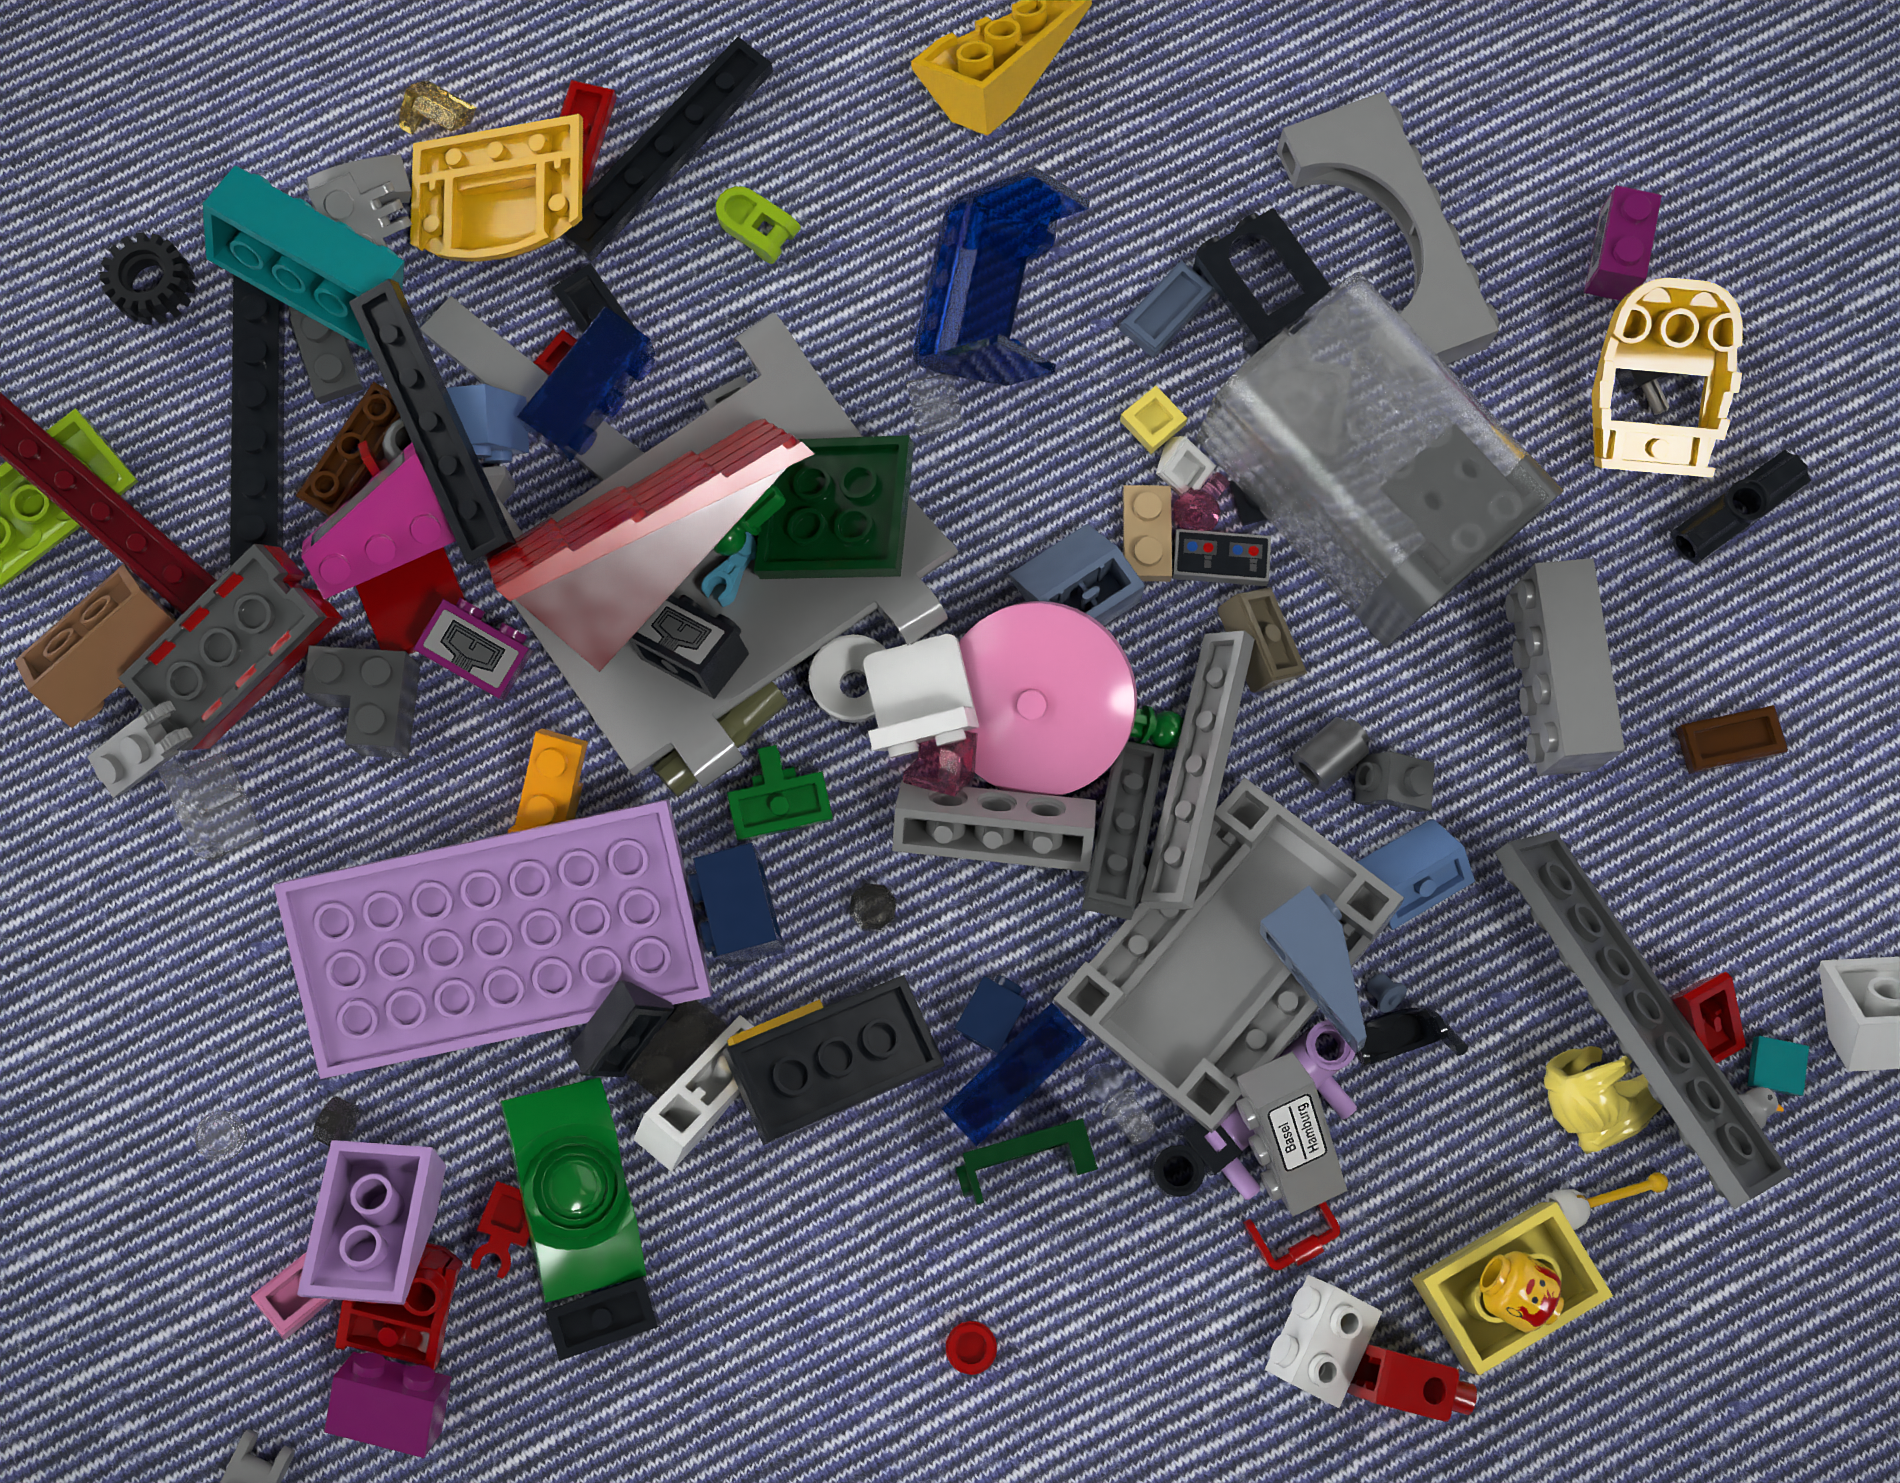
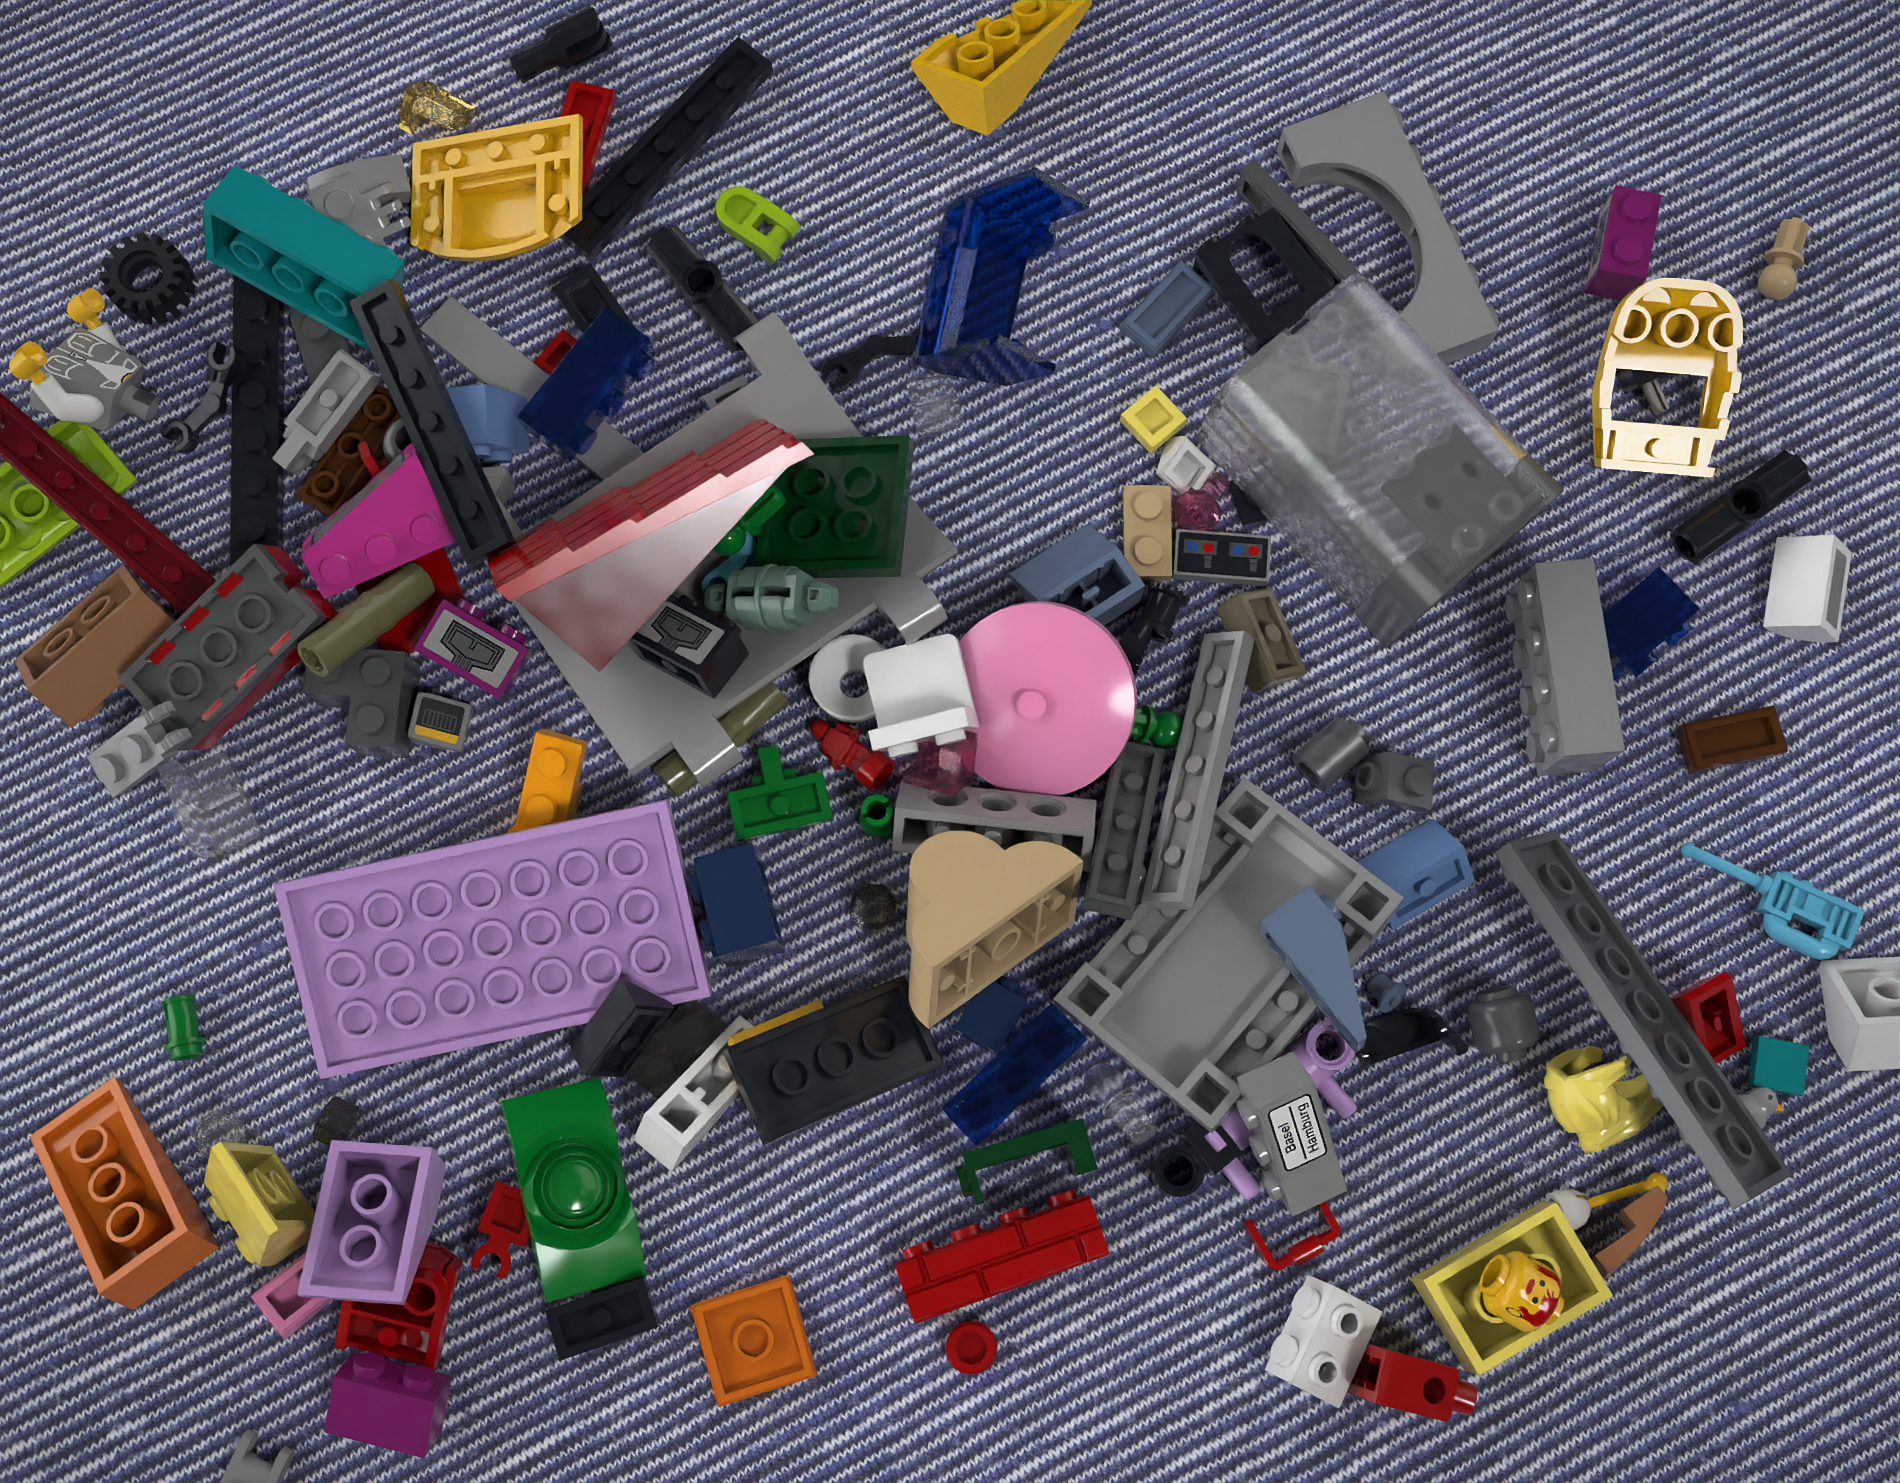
(88, 374): none -> torso
(122, 1196): none -> orange slope
(183, 1028): none -> green pin
(213, 403): none -> black piece
(259, 1201): none -> light yellow slope
(325, 411): none -> light grey hinge
(365, 619): none -> olive axle
(439, 722): none -> slope
(564, 45): none -> black arm
(688, 269): none -> black piece
(754, 1340): none -> orange tile
(771, 598): none -> sand green piece
(843, 746): none -> red piece
(874, 348): none -> black piece
(881, 827): none -> green pin
(981, 913): none -> tan brick
(1002, 1257): none -> red brick
(1154, 622): none -> black connector
(1265, 193): none -> dark grey tile
(1503, 1023): none -> dark grey head
(1638, 1220): none -> nougat slope
(1643, 620): none -> clear blue brick
(1785, 257): none -> tan axle
(1787, 898): none -> medium azure piece
(1808, 588): none -> white brick

